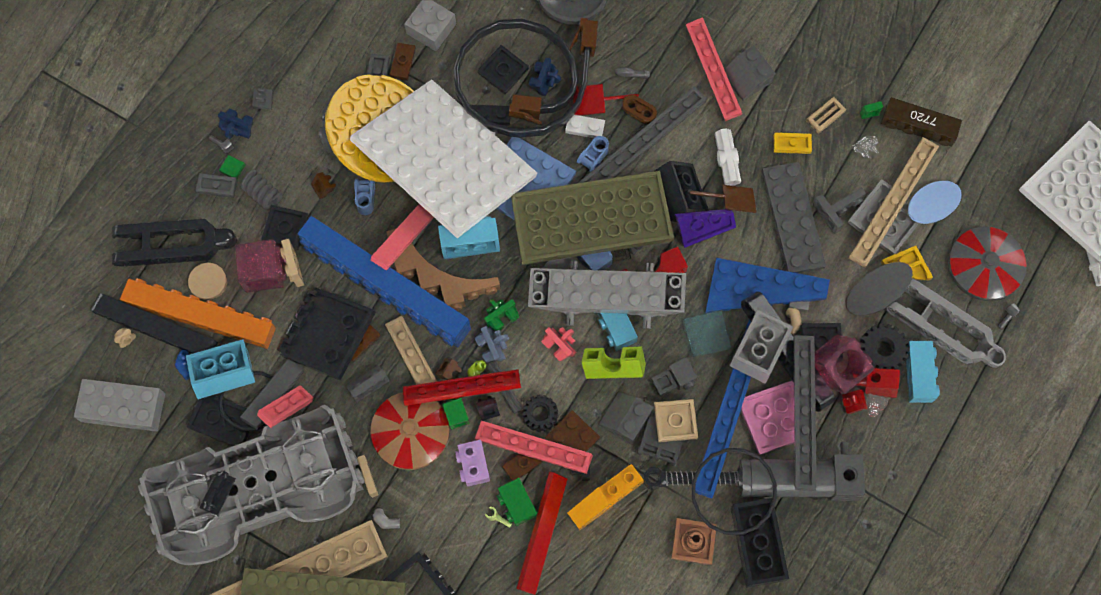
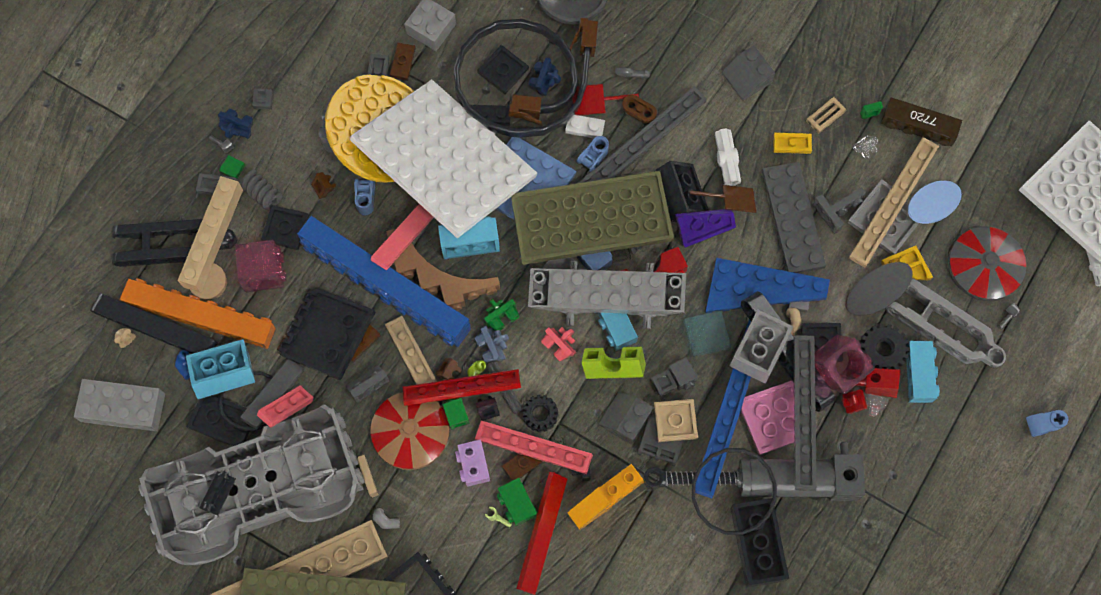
(210, 234): none -> tan brick
(292, 266): tan plate -> none
(573, 433): reddish brown plate -> none
(693, 542): nougat plate -> none
(714, 69): coral plate -> none
(1044, 422): none -> medium blue piece

